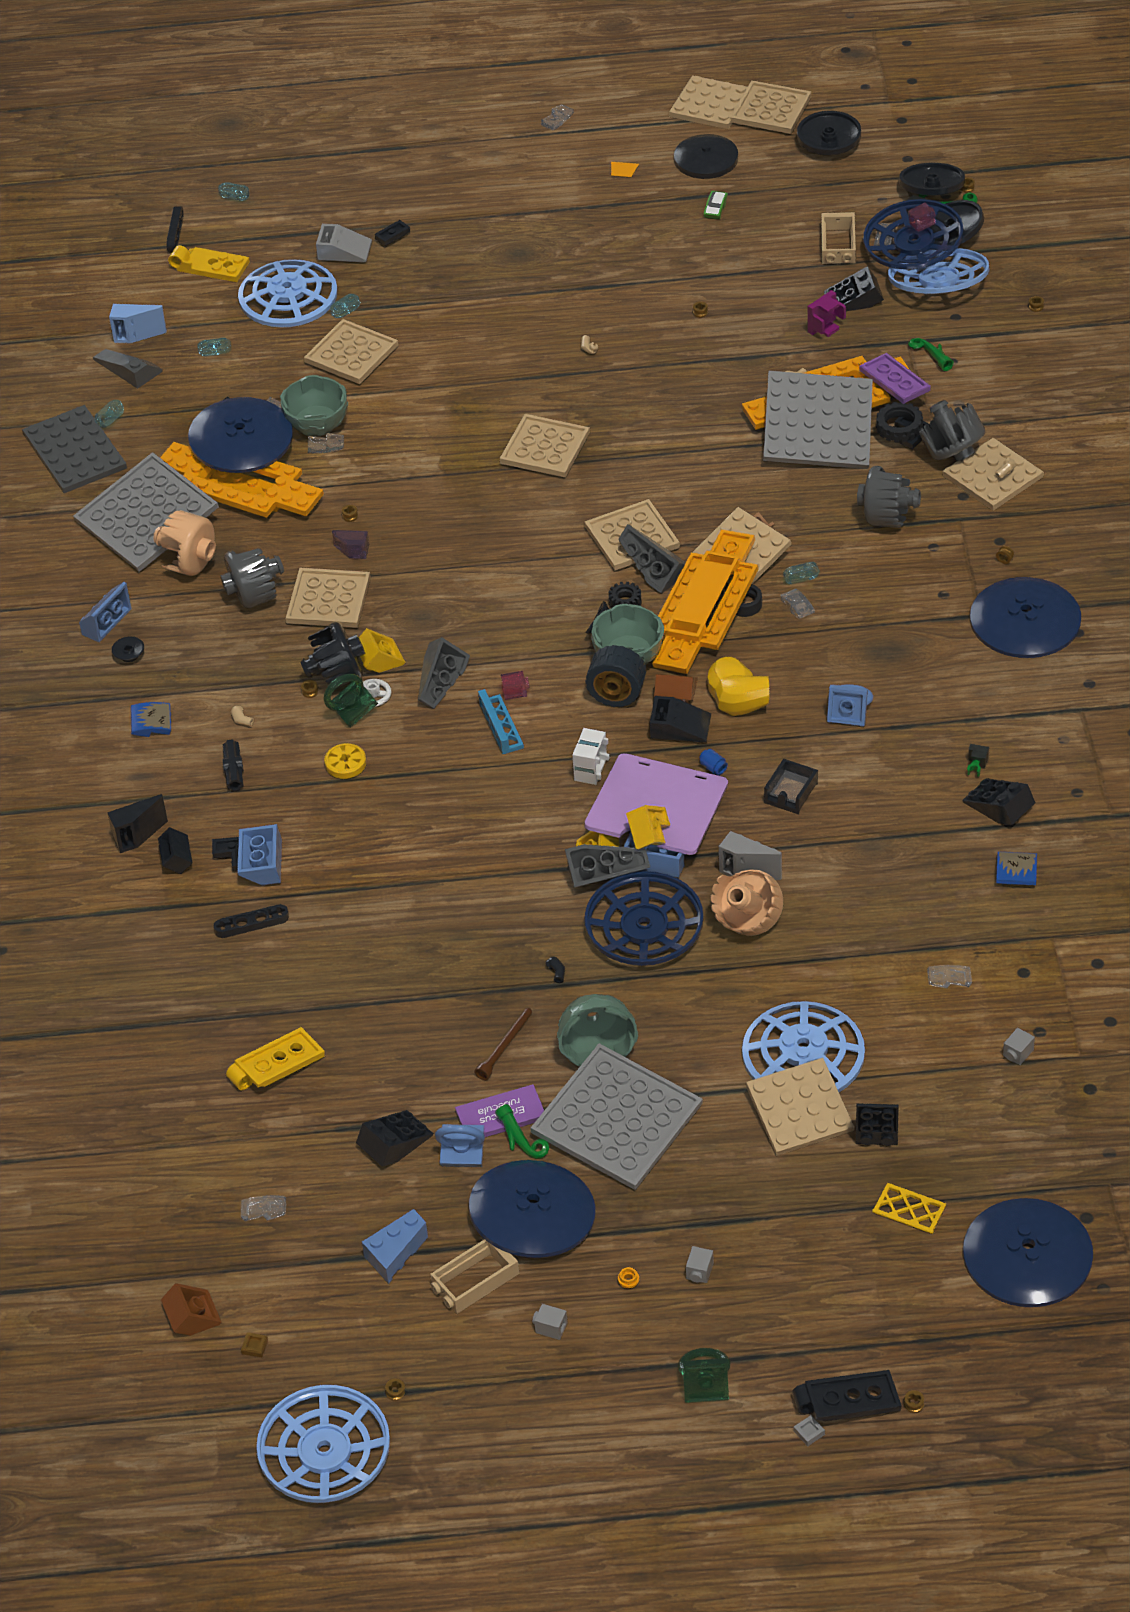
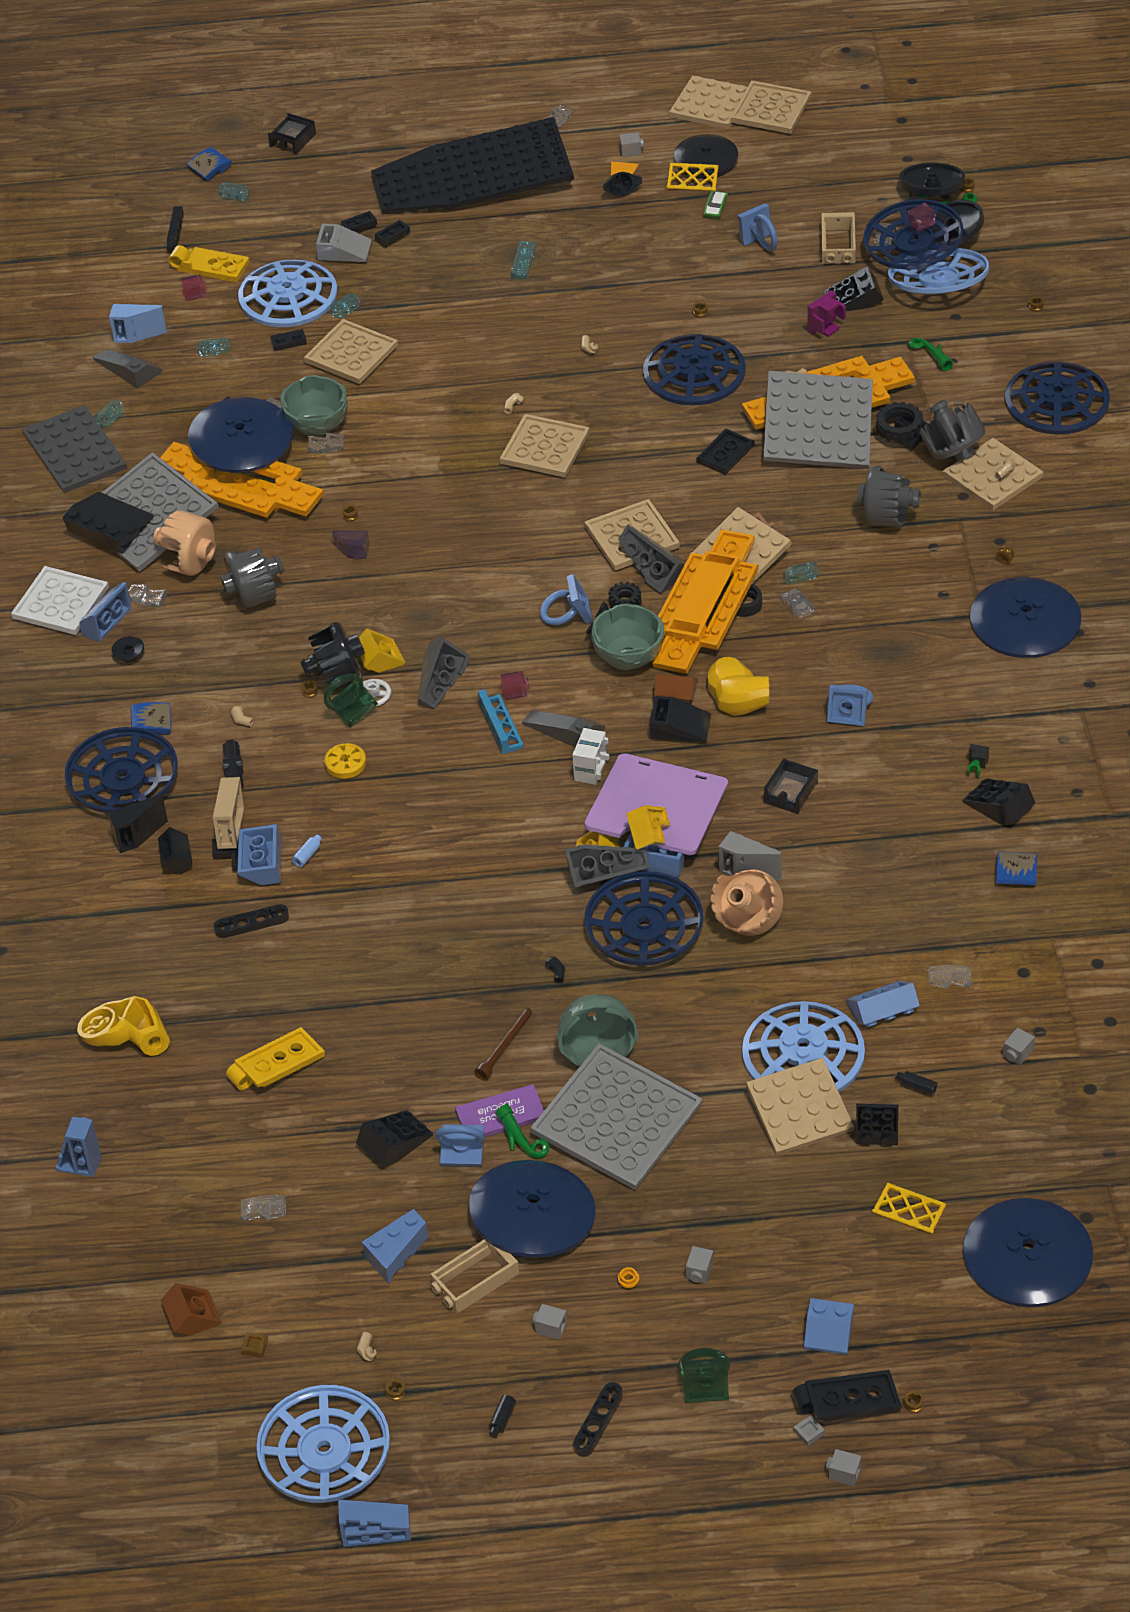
(59, 600): none -> white plate
(80, 1149): none -> medium blue wedge
(106, 521): none -> black slope
(122, 1021): none -> yellow piece
(124, 765): none -> dark blue dish
(142, 595): none -> clear slope
(193, 287): none -> clear pink brick
(208, 163): none -> slope
(228, 813): none -> tan window
(288, 340): none -> black plate
(293, 130): none -> black window
(306, 851): none -> light blue cylinder
(328, 597): tan plate -> none
(360, 222): none -> black plate
(364, 1349): none -> tan arm
(373, 1522): none -> medium blue wedge
(474, 169): none -> black wing
(501, 1415): none -> black cylinder
(511, 401): none -> tan arm
(523, 260): none -> clear light blue plate
(559, 726): none -> dark grey wedge
(577, 599): none -> medium blue tile
(598, 1419): none -> black beam
(615, 676): black wheel -> none
(622, 183): none -> black hat
(631, 144): none -> light grey brick
(692, 372): none -> dark blue dish
(702, 167): none -> yellow window
(713, 762): blue brick -> none
(725, 451): none -> black tile
(756, 225): none -> medium blue tile
(829, 132): black dish -> none
(829, 1326): none -> medium blue slope
(844, 1467): none -> light grey brick
(883, 1003): none -> medium blue slope
(894, 378): medium lavender tile -> none
(917, 1082): none -> black cylinder
(1047, 396): none -> dark blue dish

